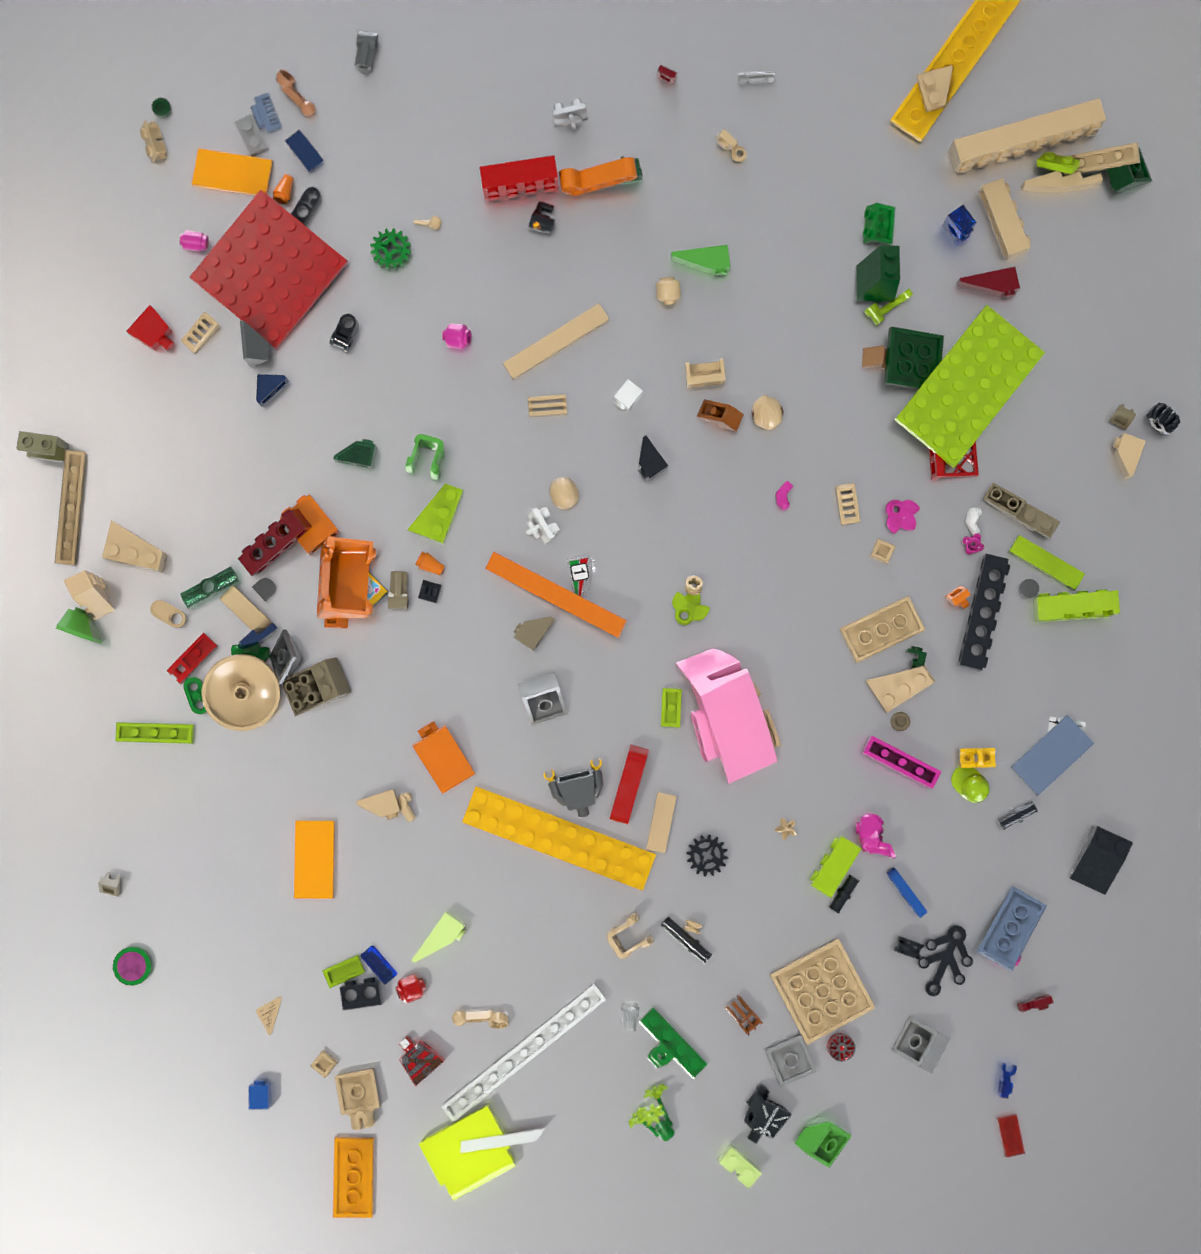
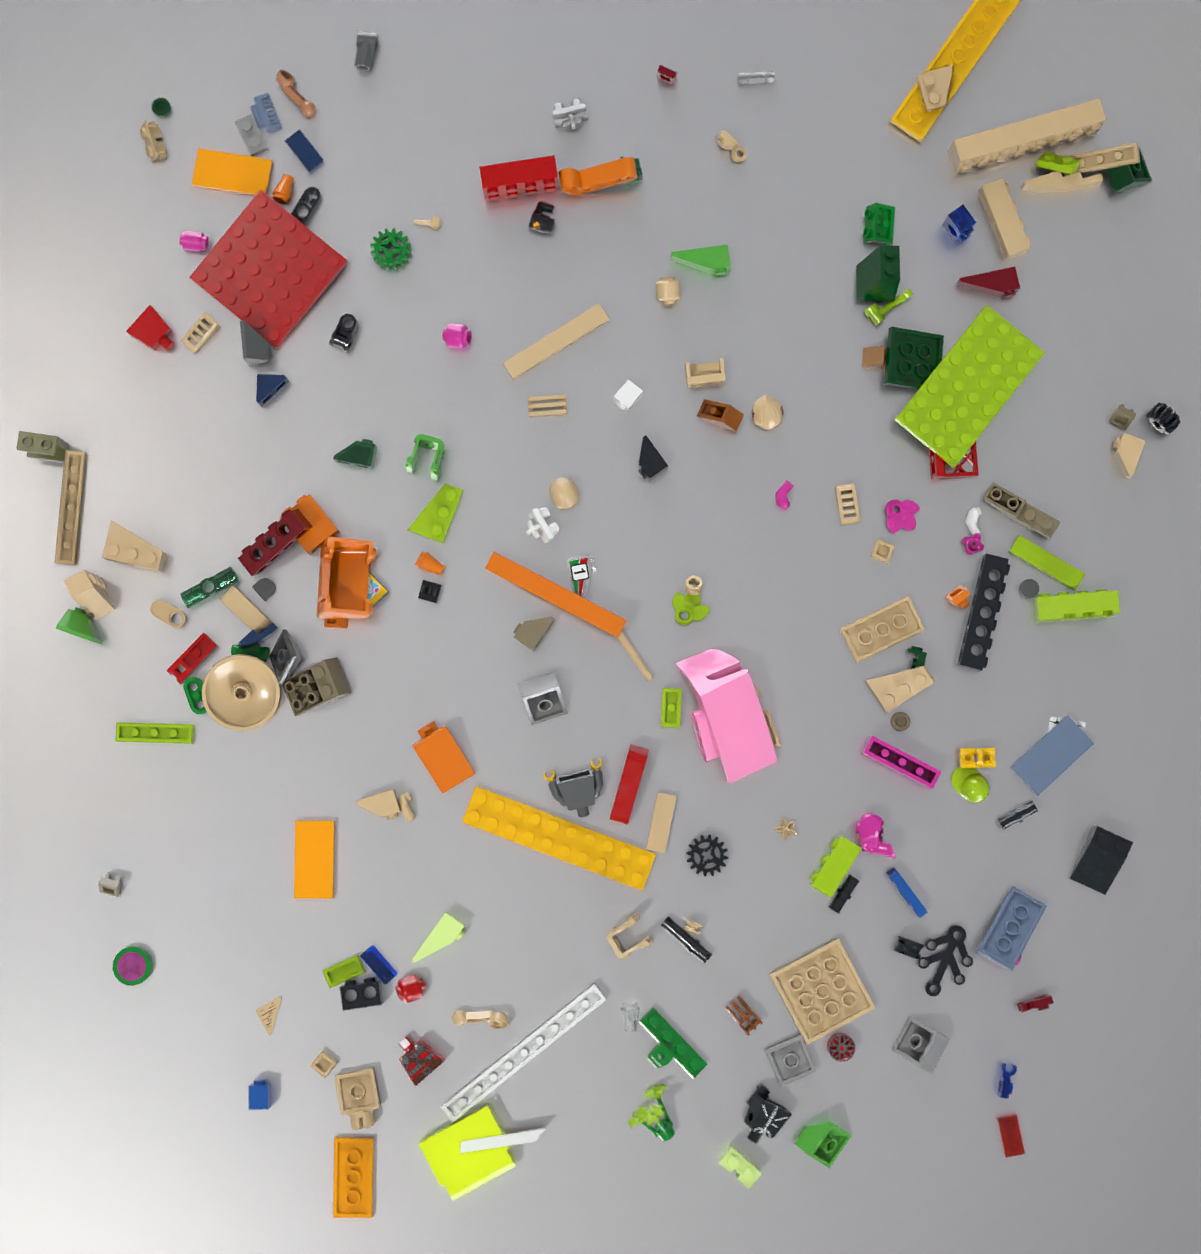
(398, 593): dark tan piece -> none
(635, 657): none -> tan bar

